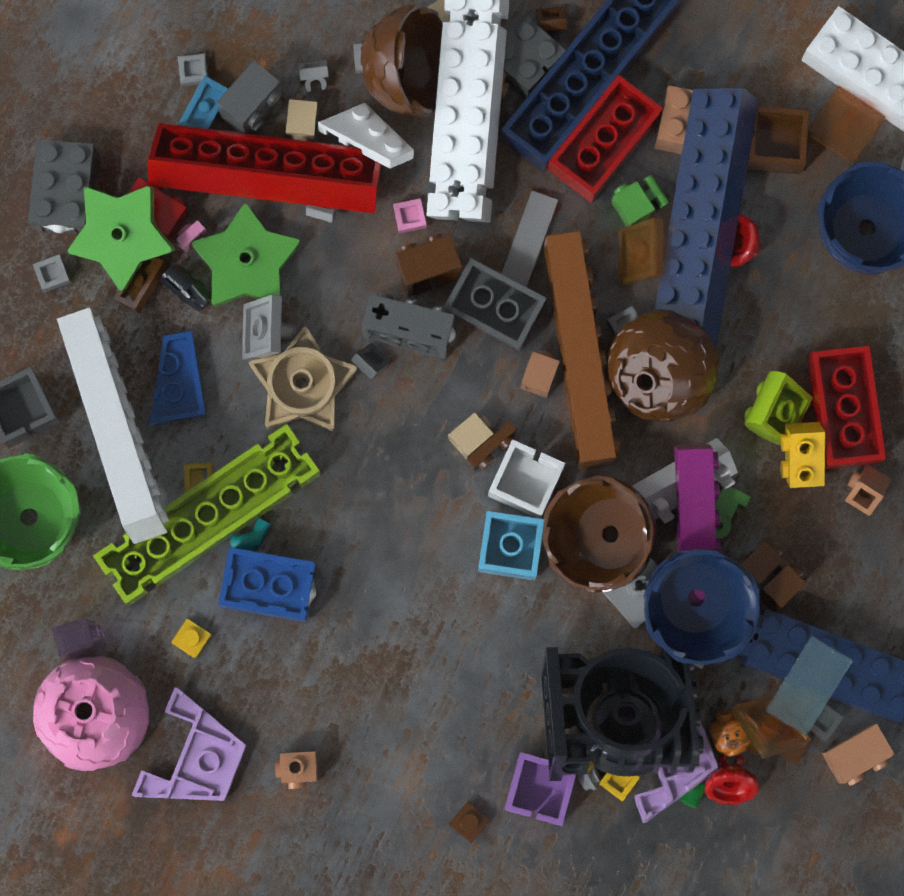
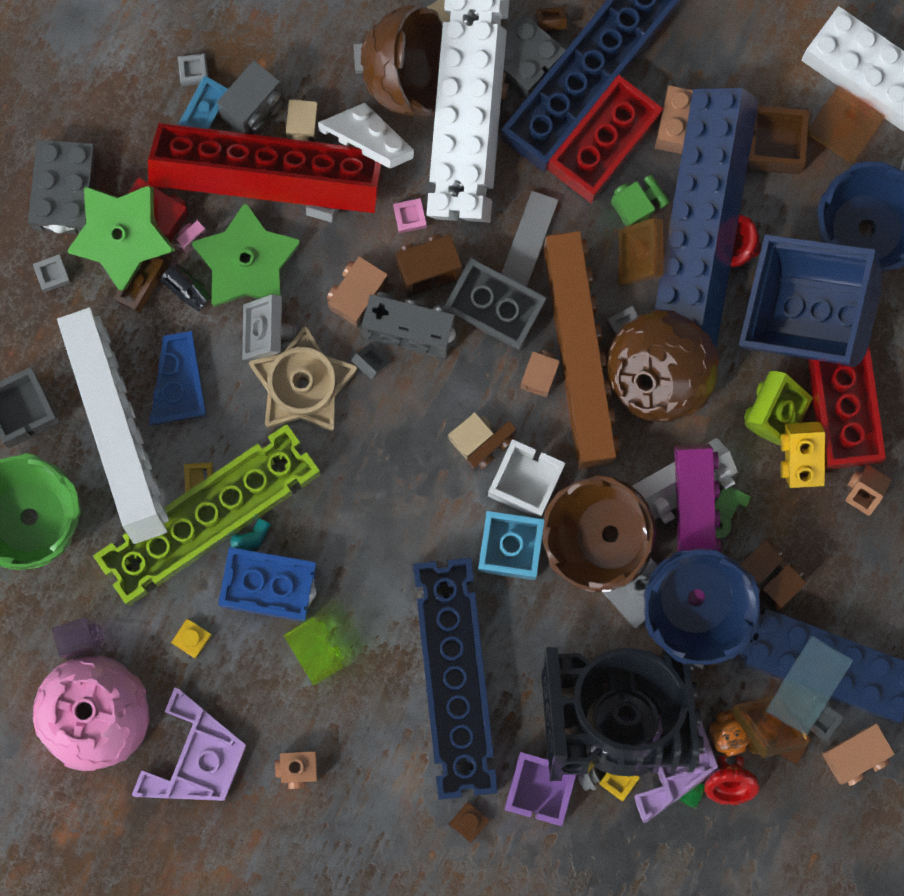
(314, 71): light grey tile -> none
(314, 651): none -> clear neon green brick
(352, 295): none -> nougat brick
(454, 678): none -> dark blue brick
(813, 300): none -> dark blue container

